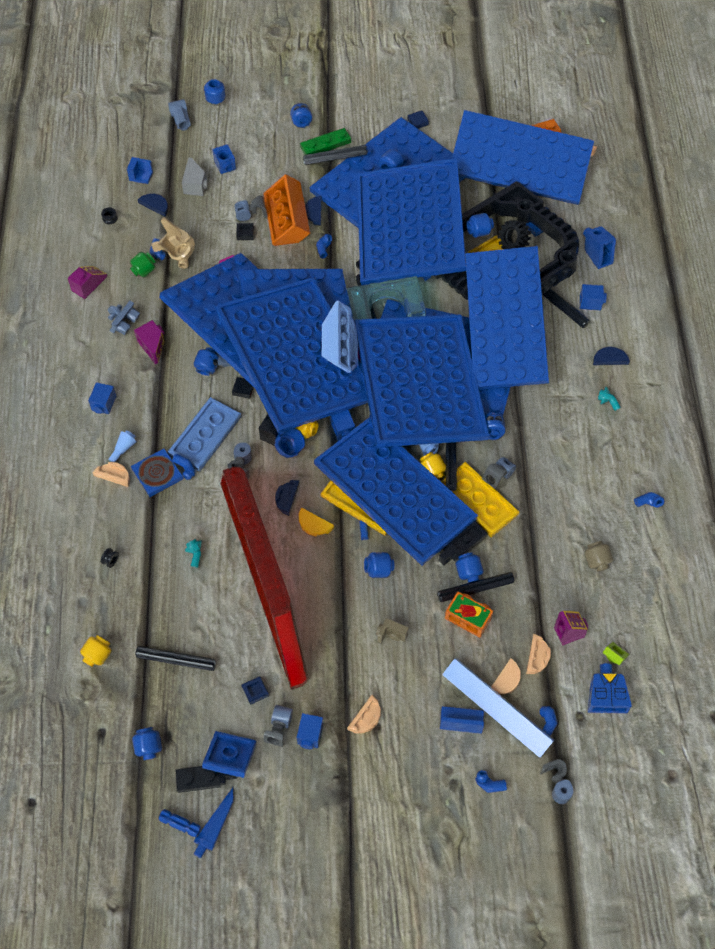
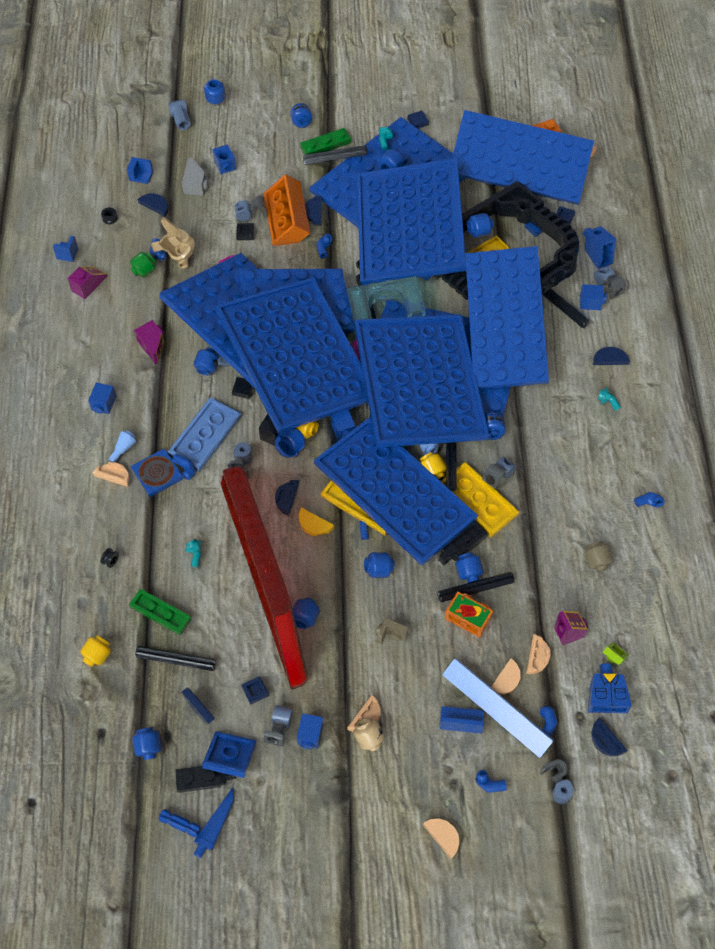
(66, 251): none -> blue panel
(119, 323): sand blue hips -> none
(160, 612): none -> green plate
(197, 706): none -> dark blue tile
(305, 613): none -> blue head
(340, 338): light blue wedge -> none
(368, 734): none -> tan head
(385, 134): none -> teal plate
(444, 835): none -> light nougat tile
(506, 234): black tyre -> none
(566, 214): none -> dark blue tile
(605, 740): none -> dark blue tile
(606, 276): none -> leg

